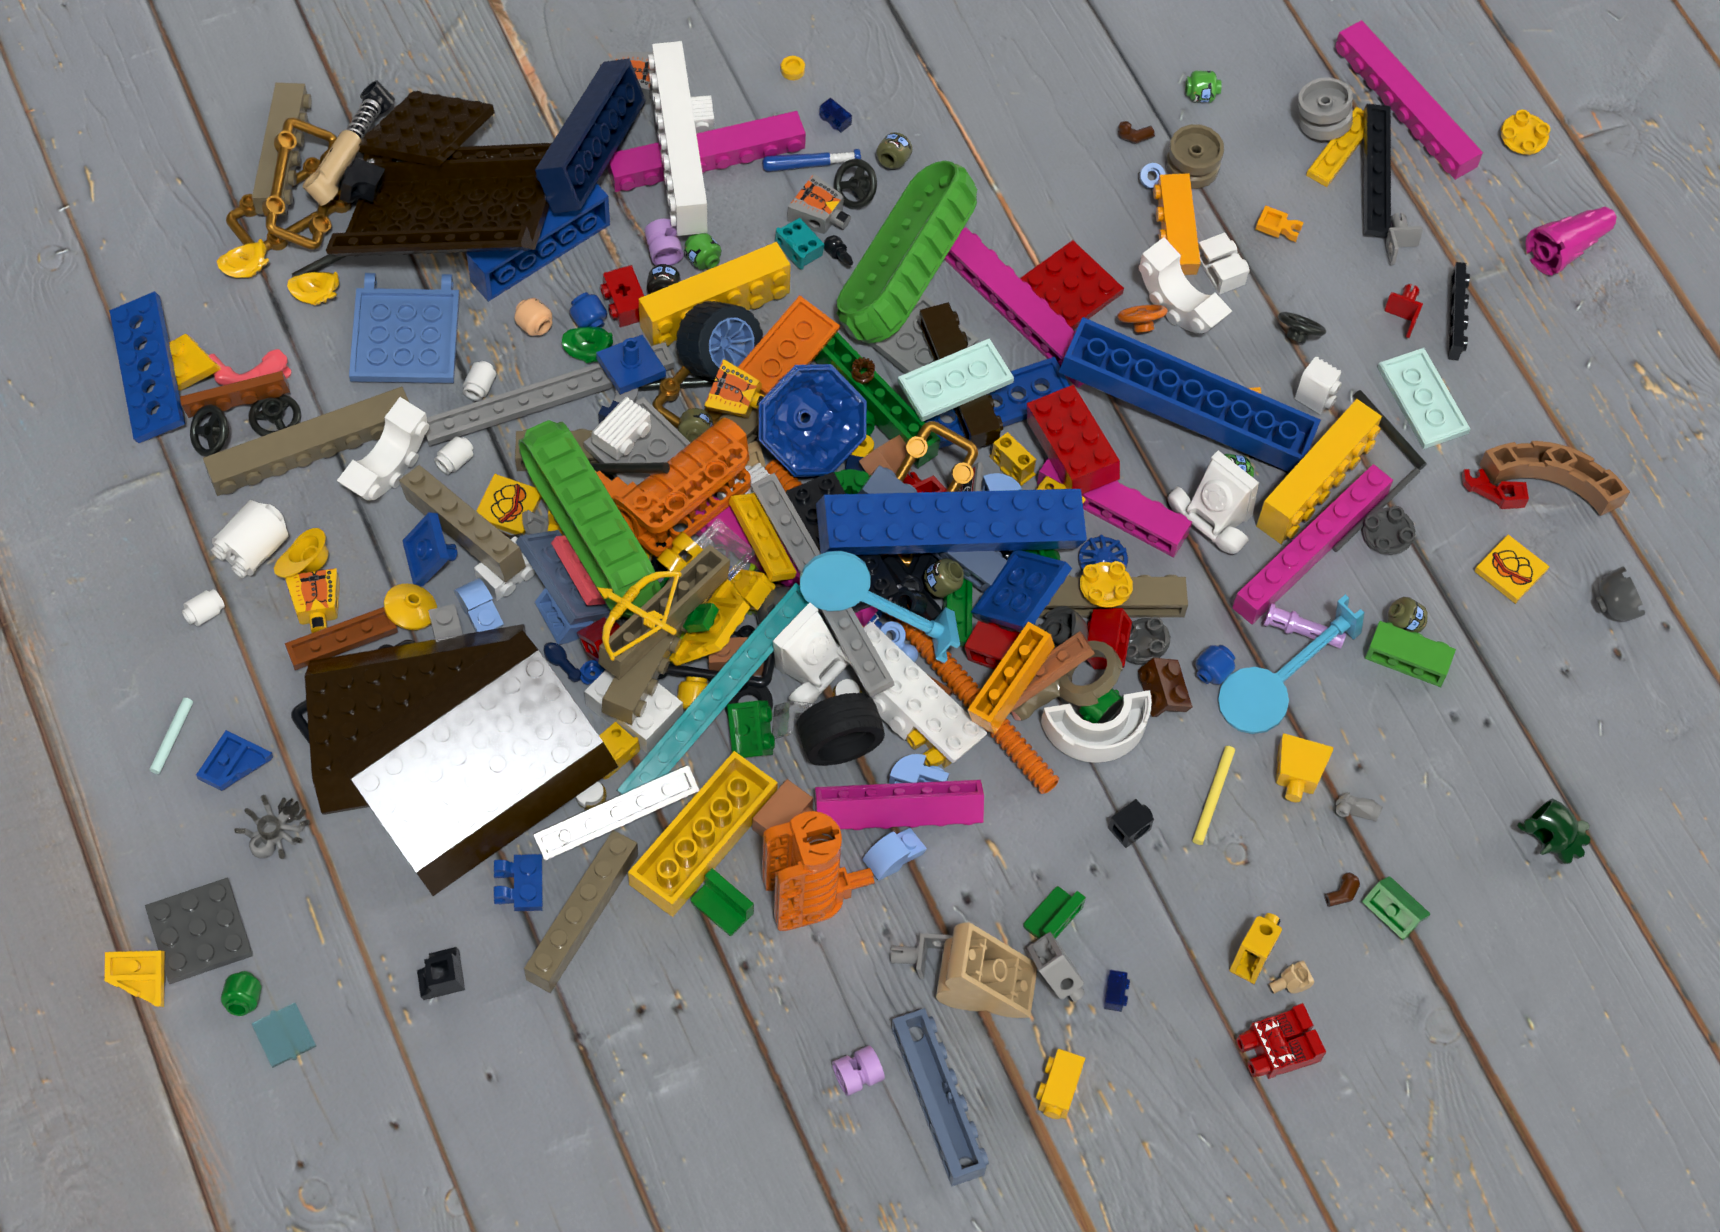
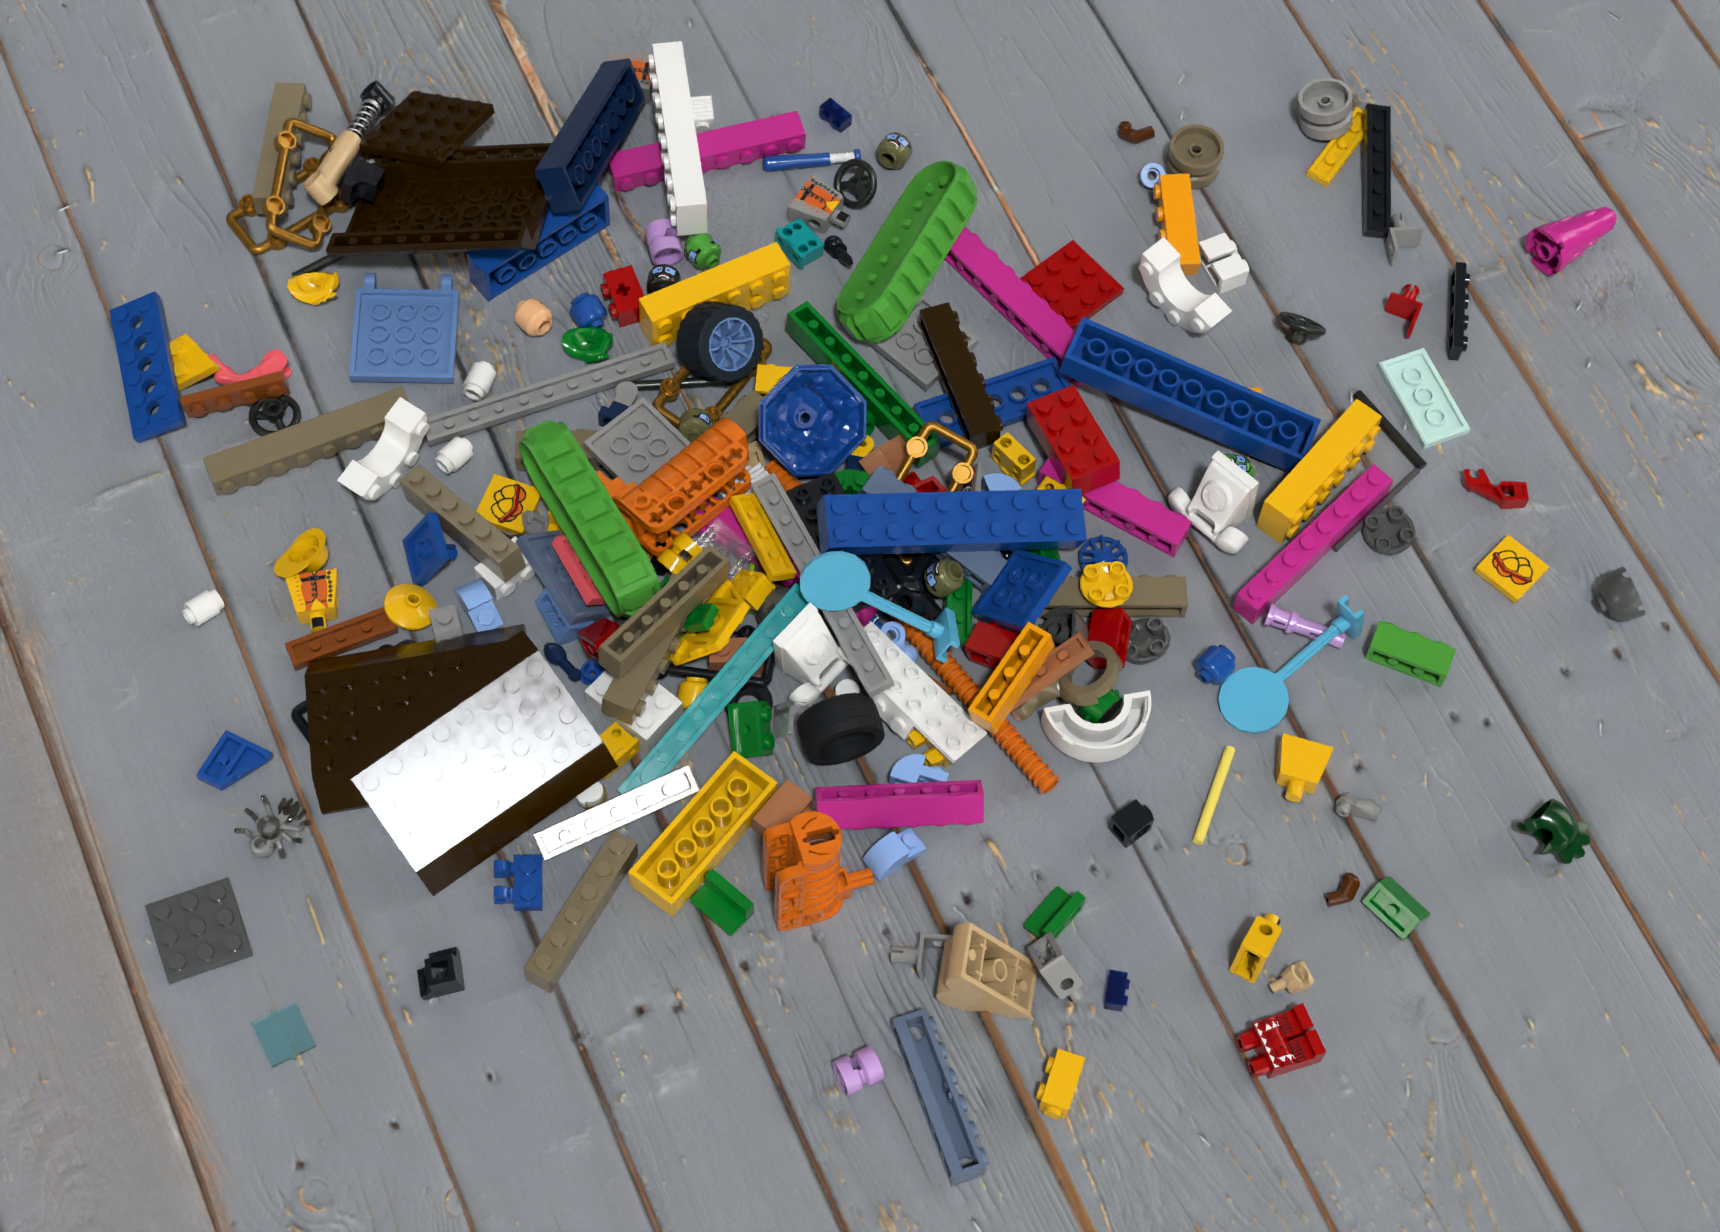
(137, 973): yellow wing -> none
(171, 735): light aqua bar -> none
(215, 430): pearl dark grey piece -> none
(241, 993): green head -> none
(244, 260): yellow hat -> none
(250, 537): white cylinder -> none
(622, 428): white brick -> none
(630, 468): pearl dark grey bar -> none
(631, 364): blue tile -> none
(650, 619): yellow piece -> none
(734, 392): torso -> none
(790, 342): orange tile -> none
(792, 68): yellow tile -> none
(858, 365): reddish brown bush -> none
(955, 379): light aqua tile -> none
(1142, 316): orange piece -> none
(1166, 686): reddish brown bracket -> none
(1202, 86): bright green head -> none
(1275, 223): light orange plate -> none
(1319, 386): white brick -> none
(1408, 100): dark pink brick -> none
(1408, 615): olive head -> none
(1525, 133): yellow dish -> none
(1559, 465): medium nougat brick -> none

